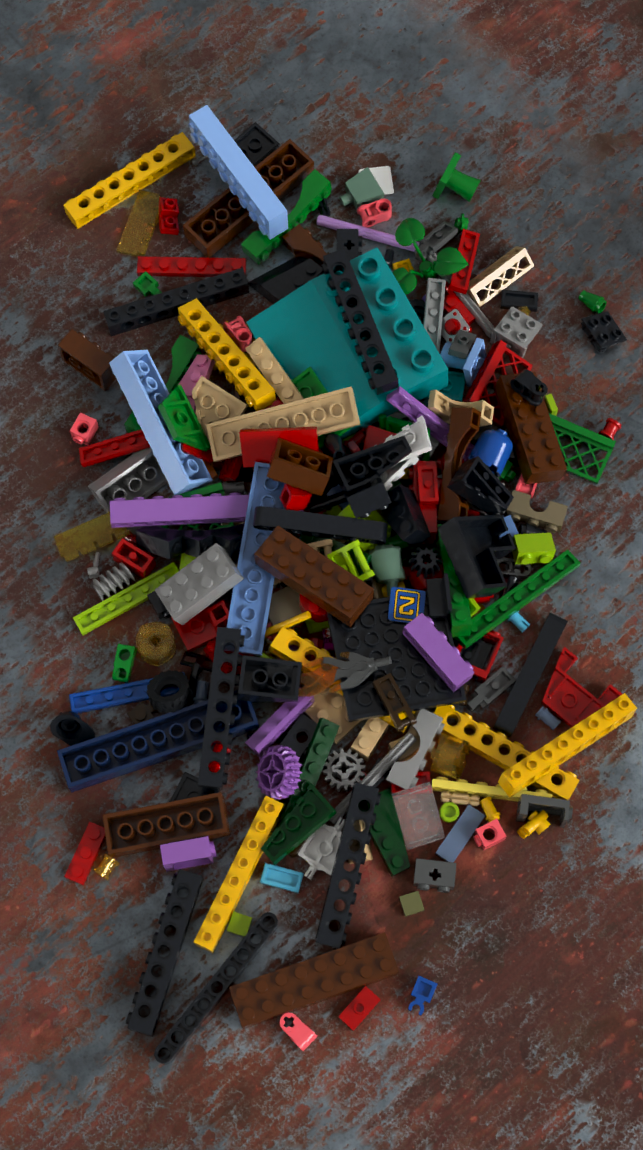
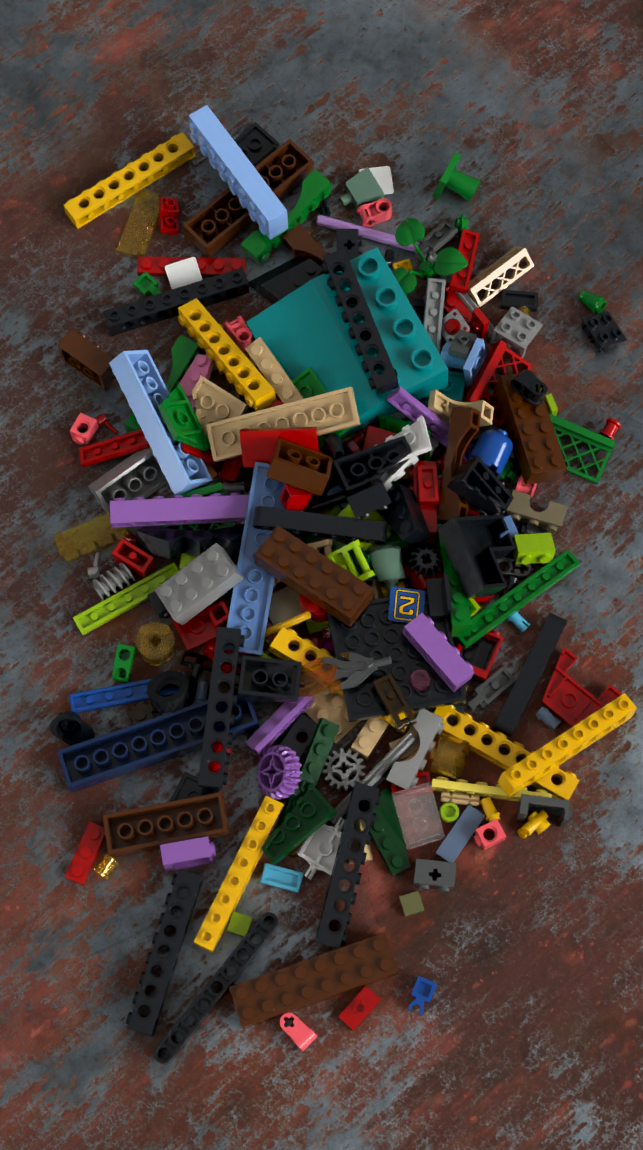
(102, 419): none -> red hand
(183, 272): none -> white sticker
(420, 679): none -> clear pink tile
(479, 323): none -> red plate

